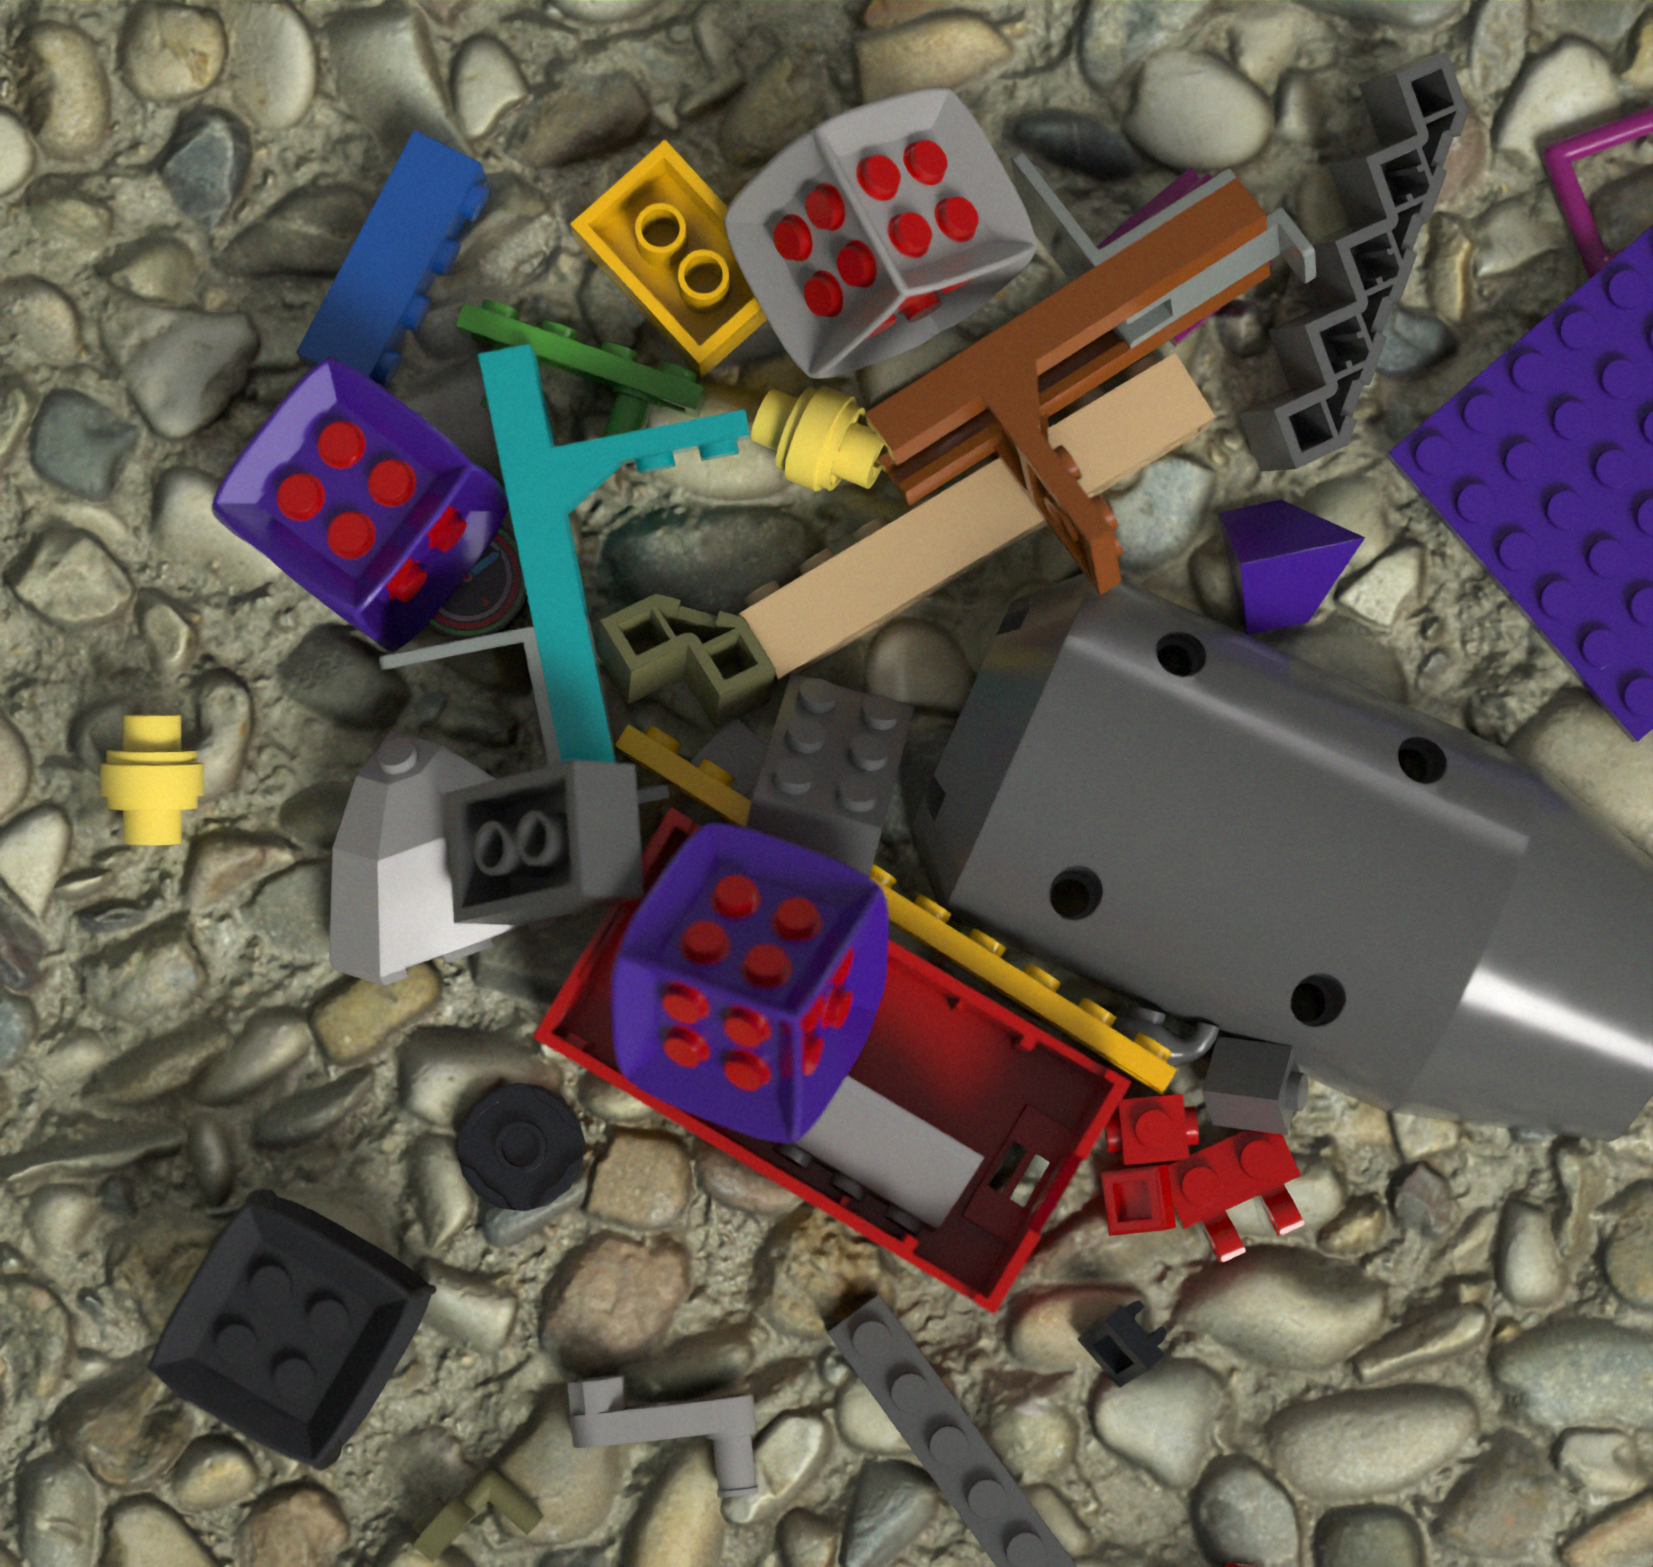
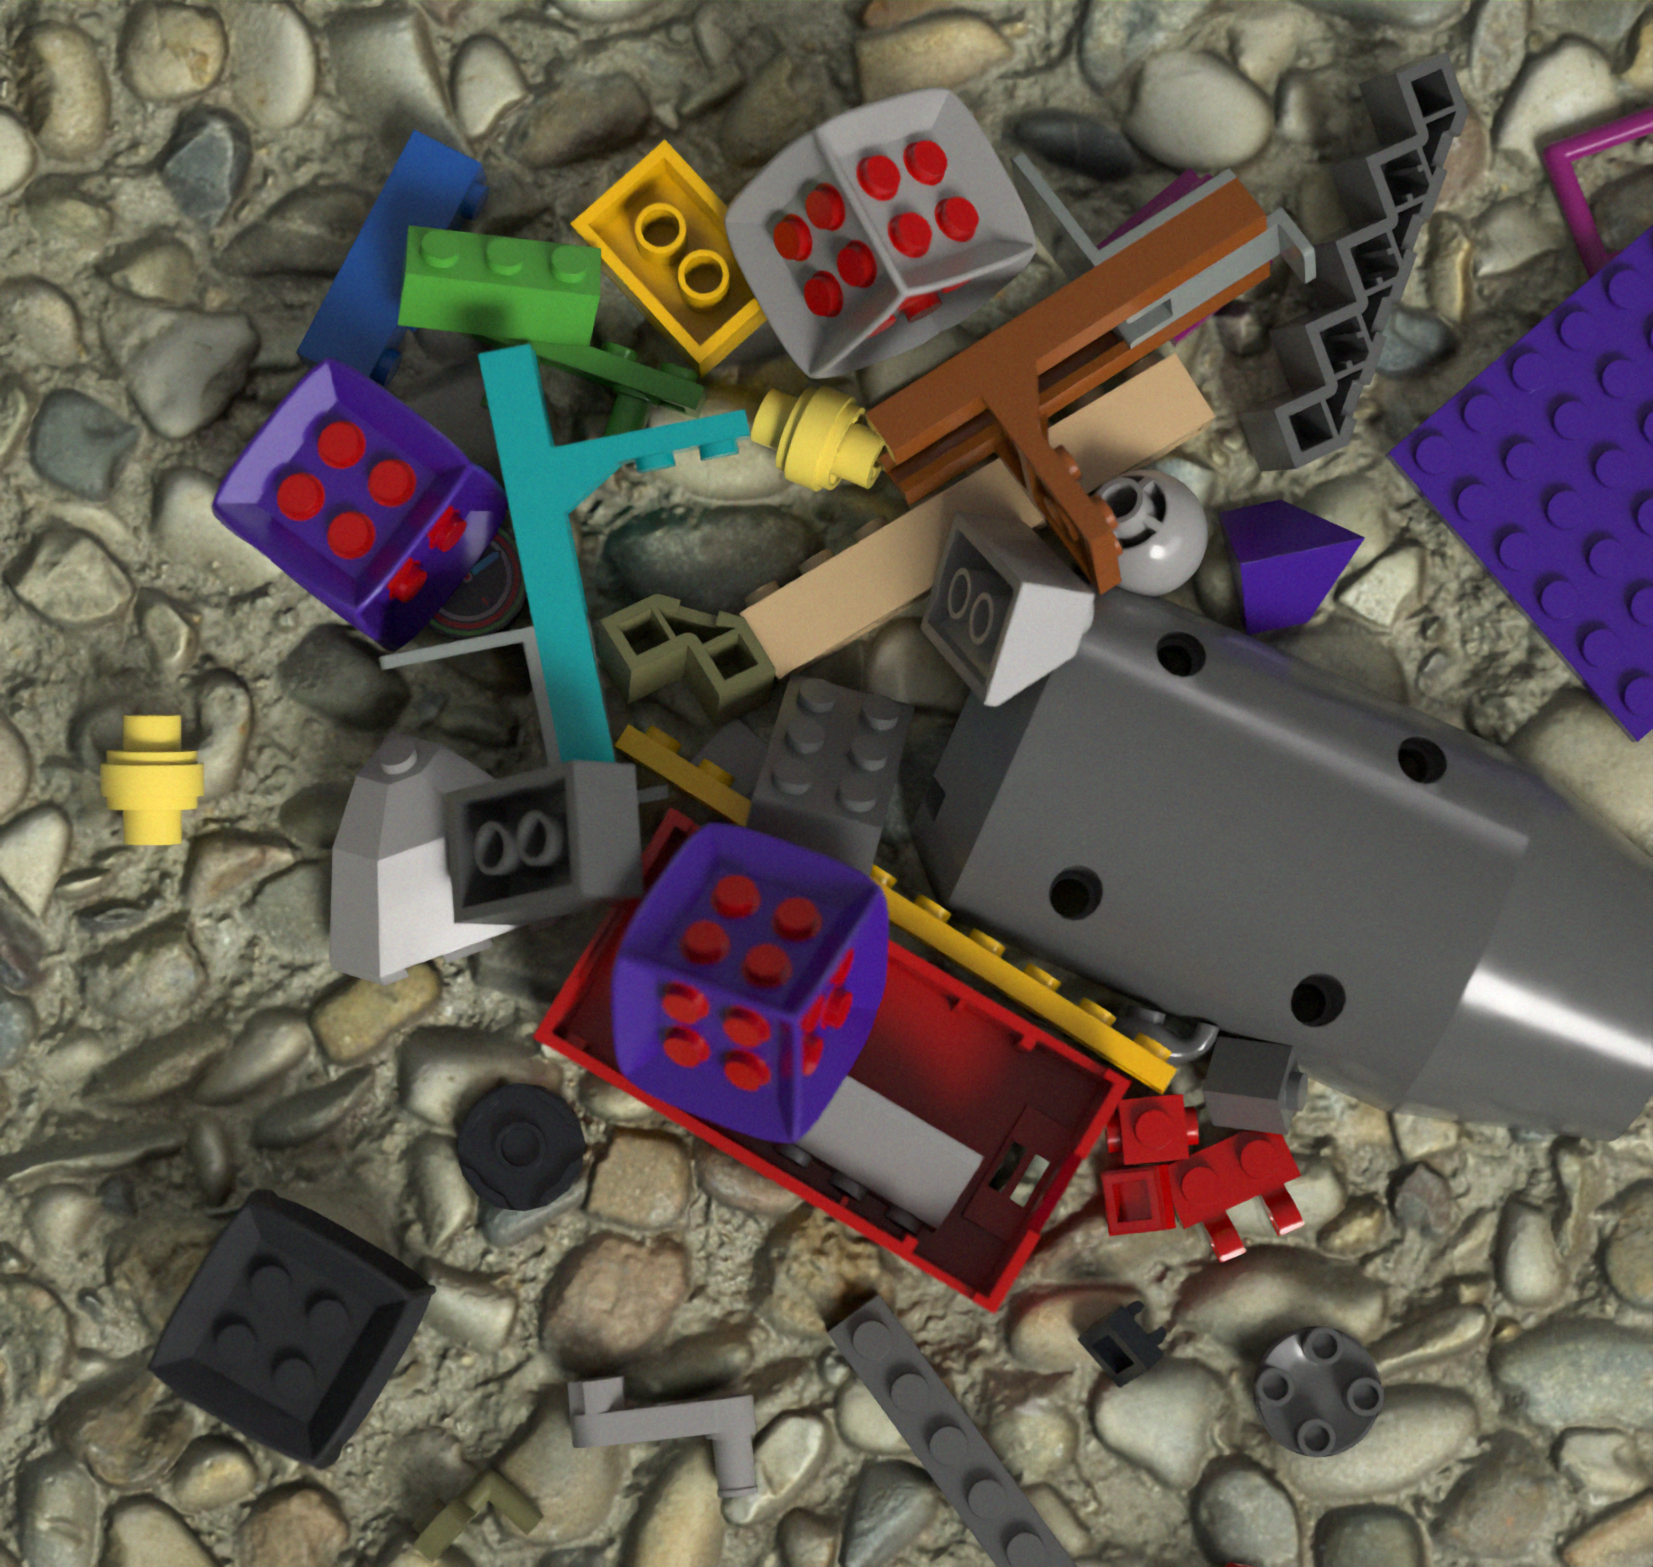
(499, 286): none -> bright green brick
(1004, 606): none -> light grey slope
(1158, 530): none -> light grey brick
(1317, 1391): none -> dark grey dish

